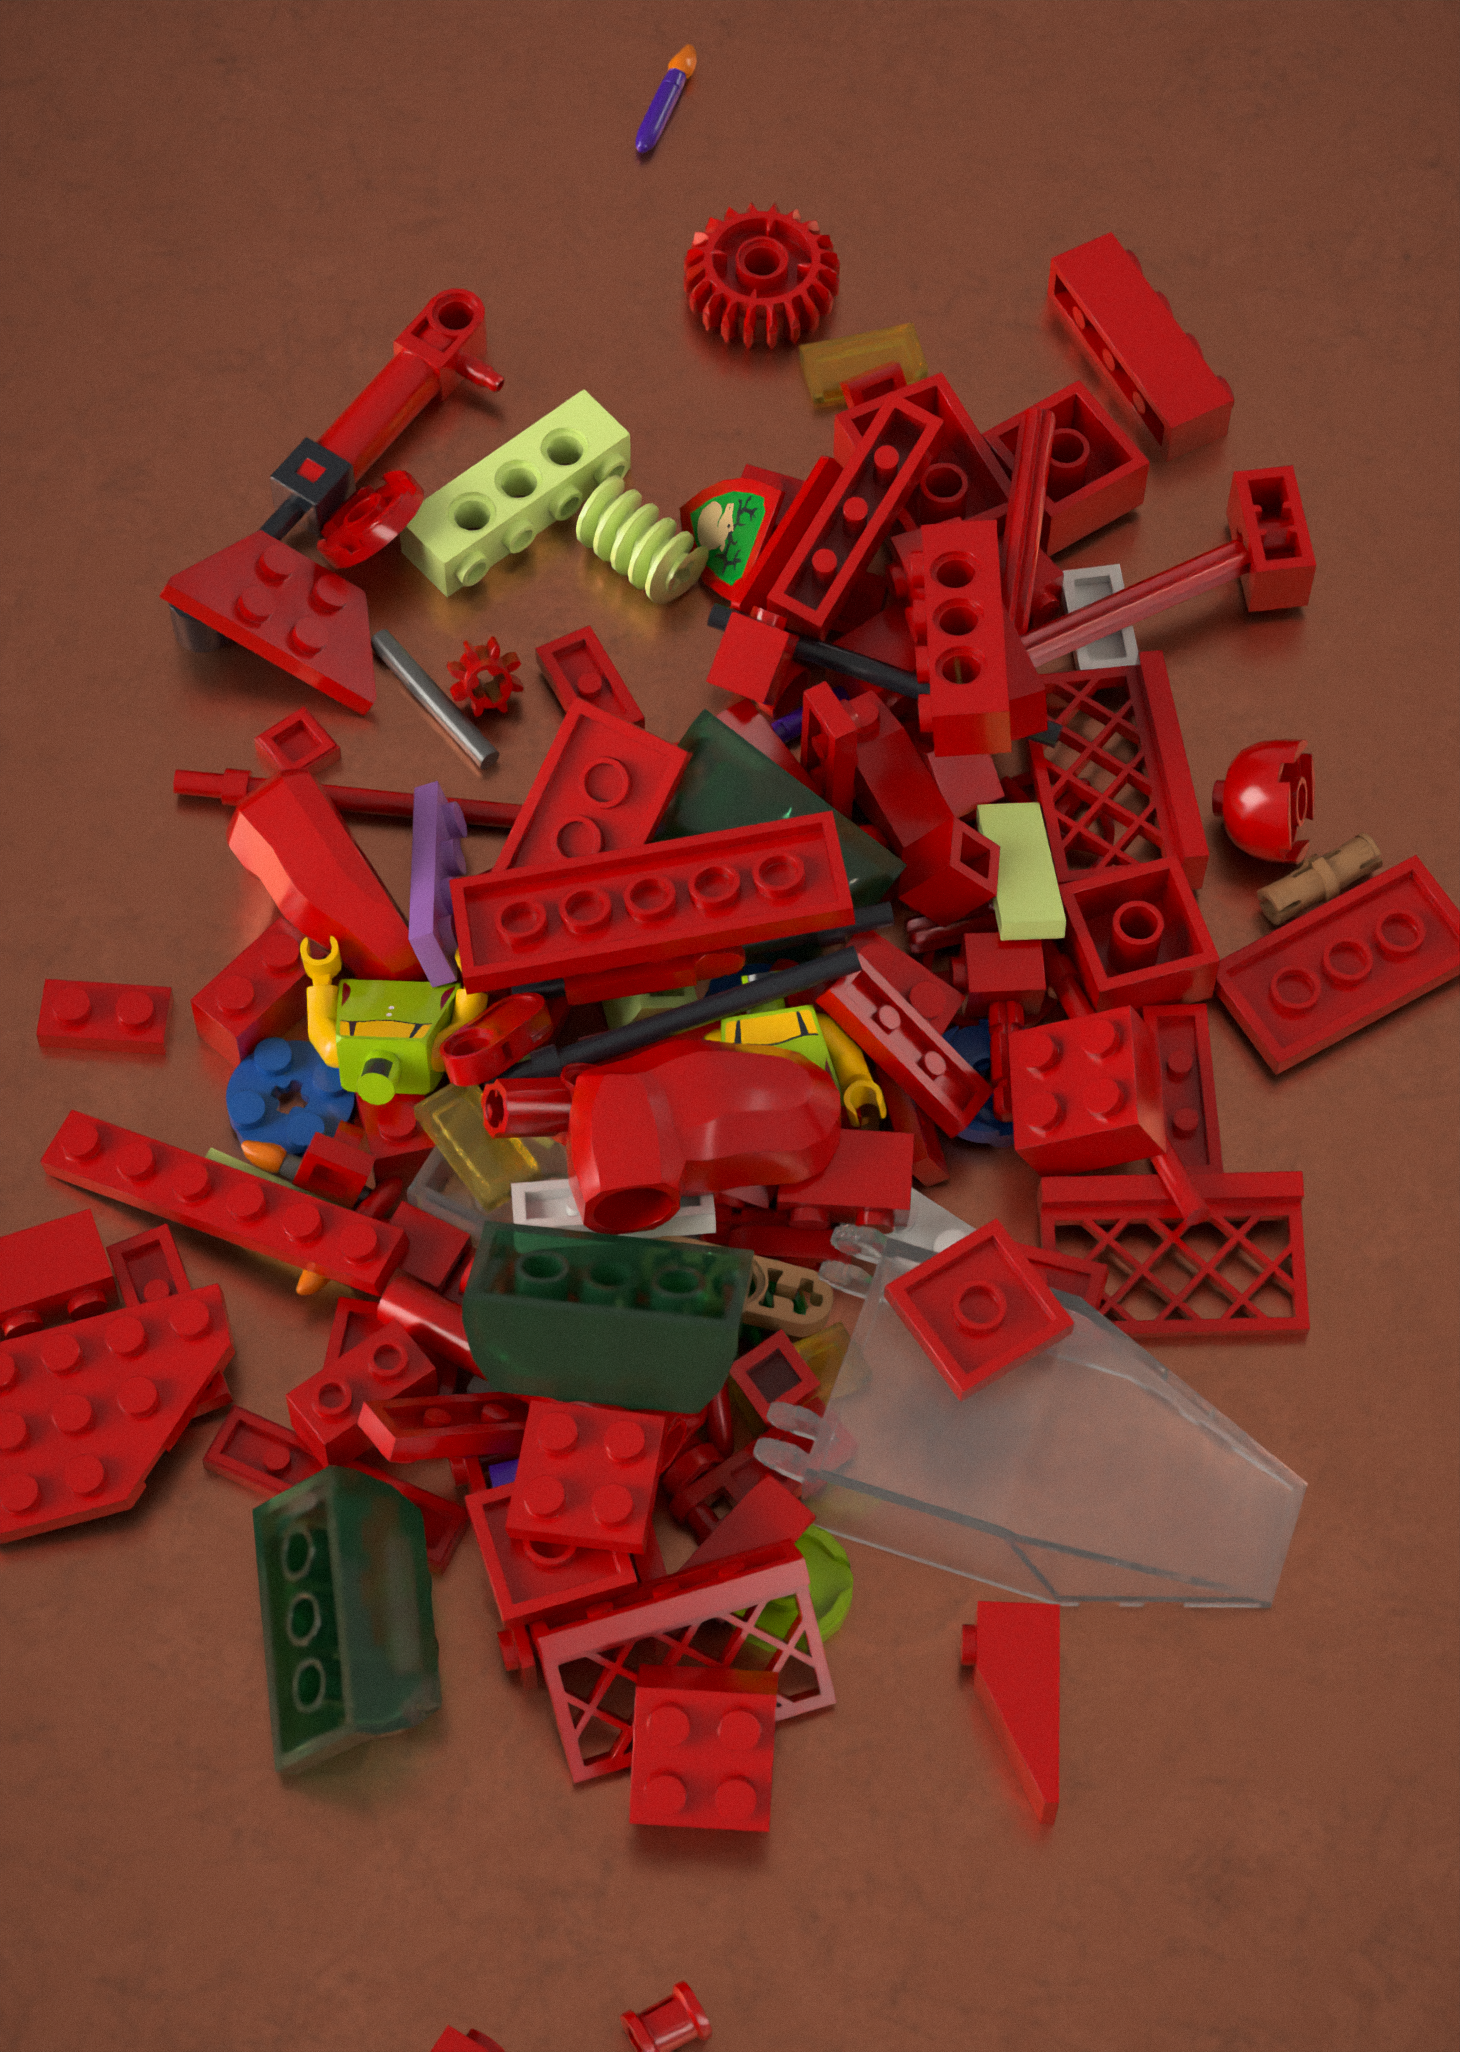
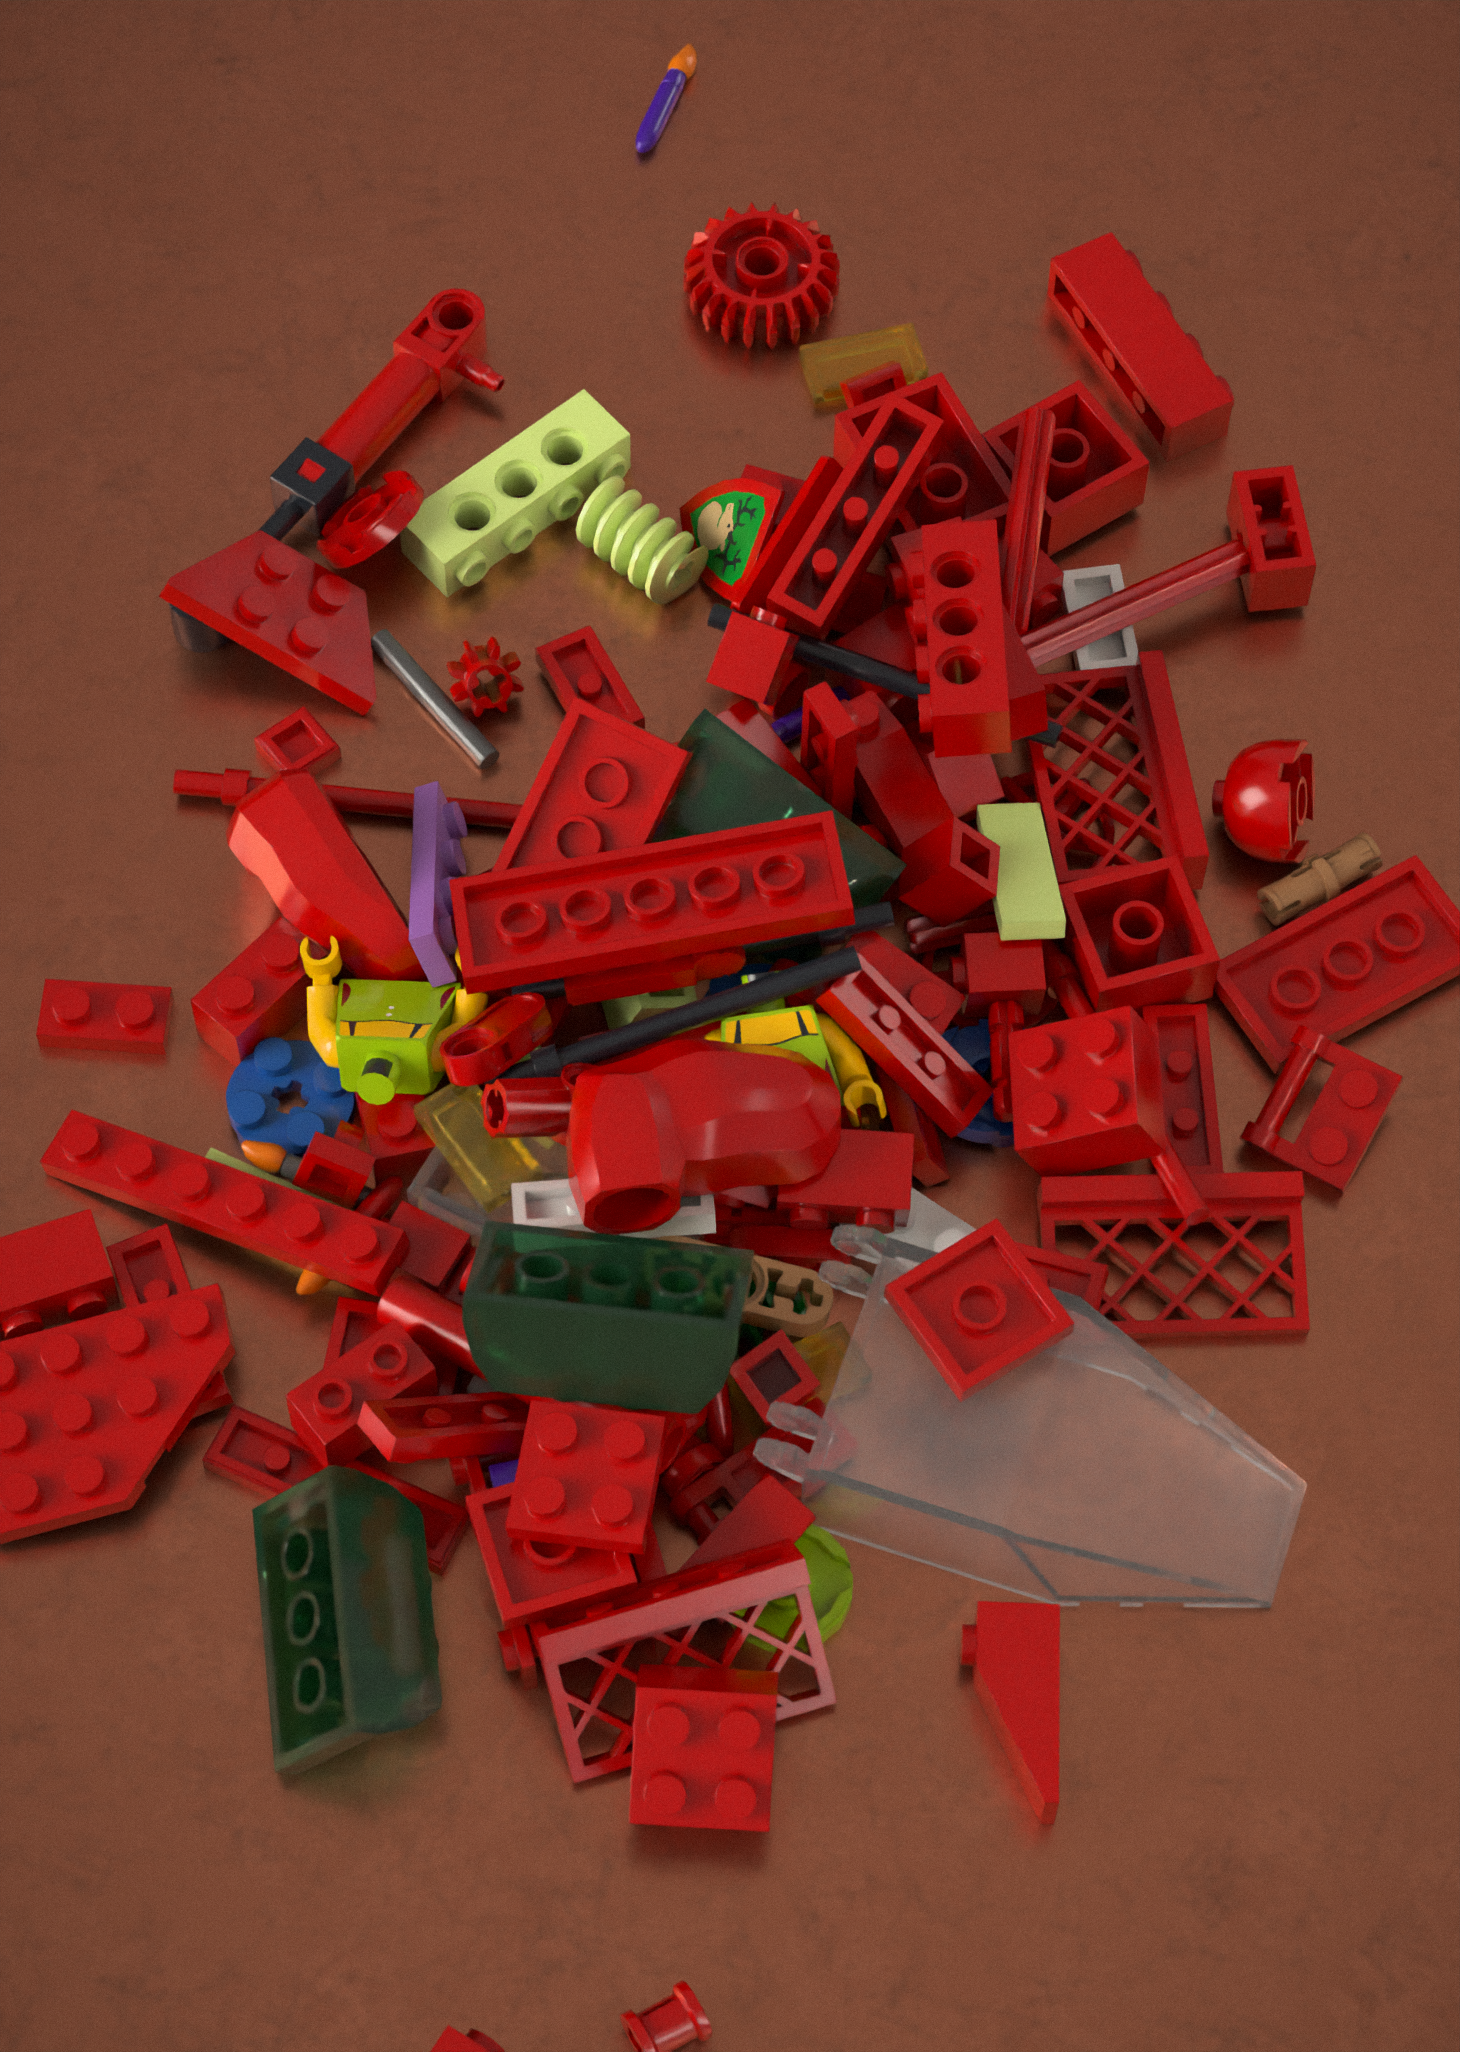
(1341, 1118): none -> red plate

